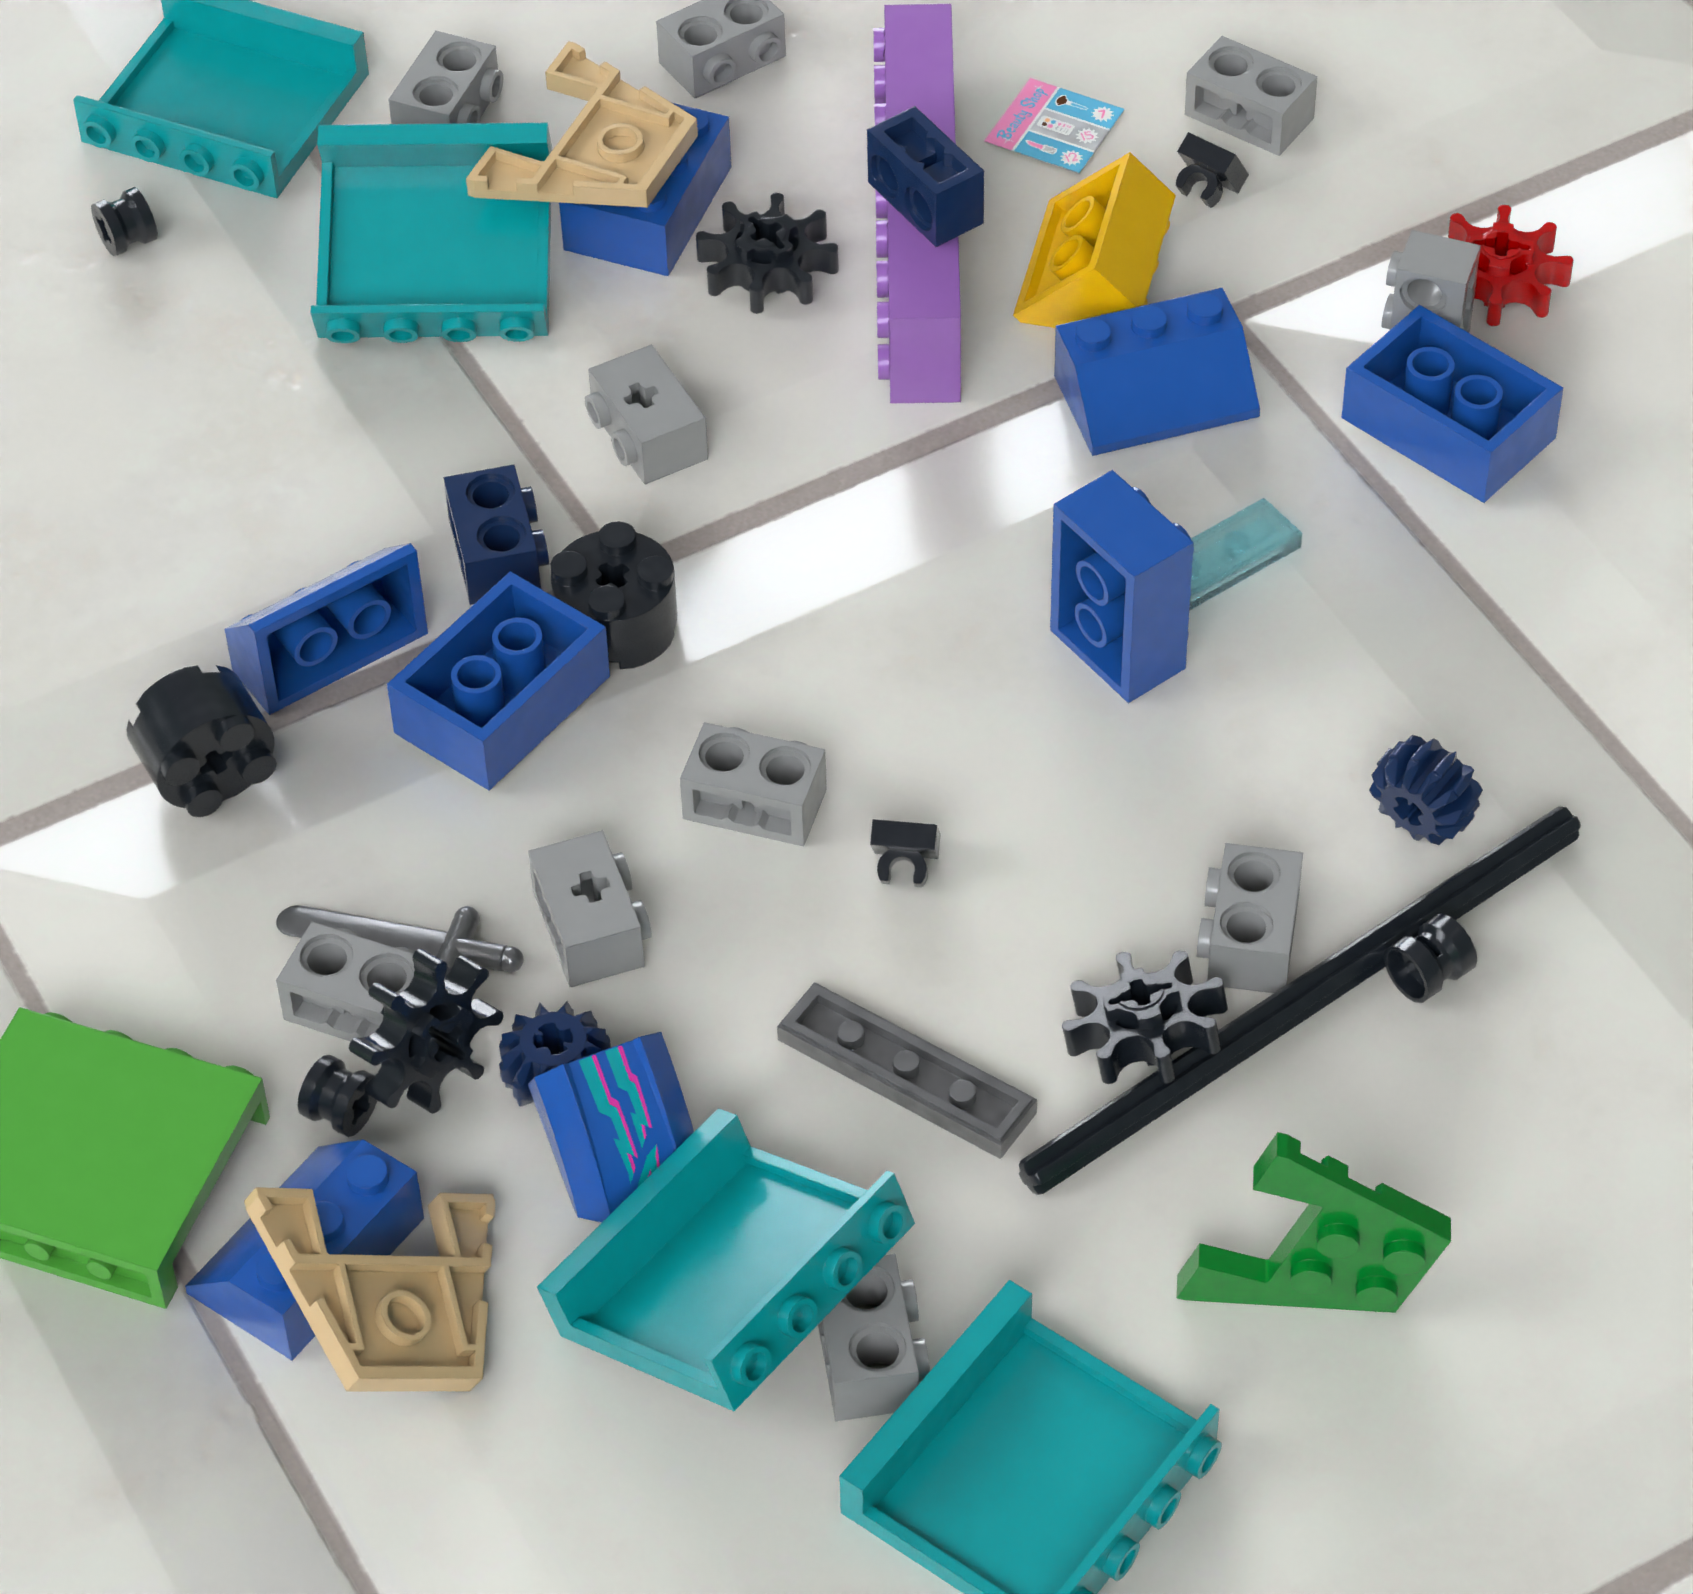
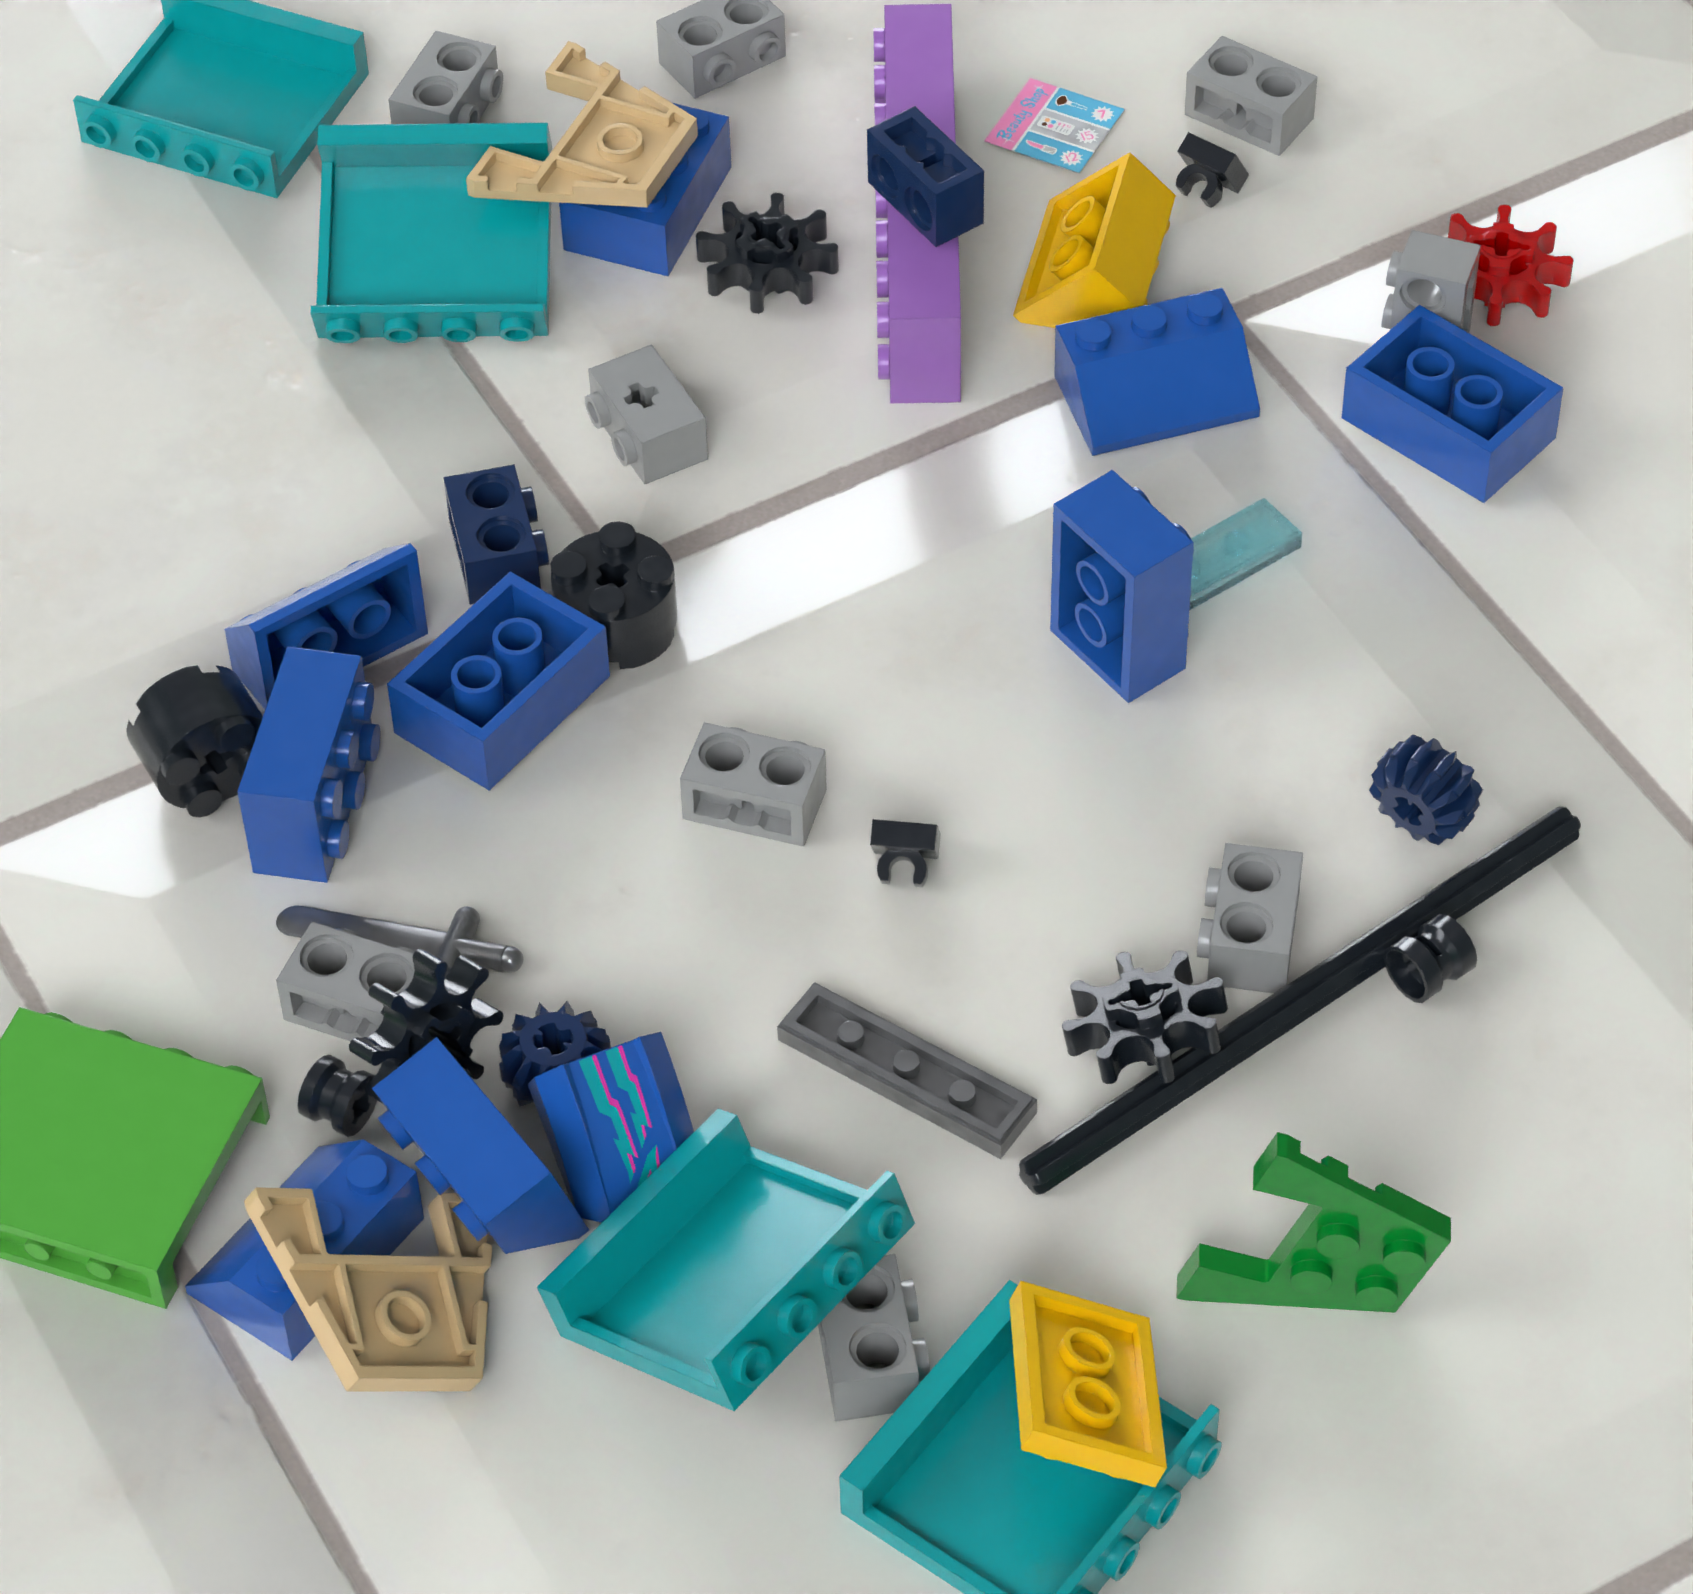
(124, 221): black wheel -> none
(308, 765): none -> blue brick
(475, 1154): none -> blue slope
(589, 908): light grey brick -> none
(1086, 1384): none -> yellow plate

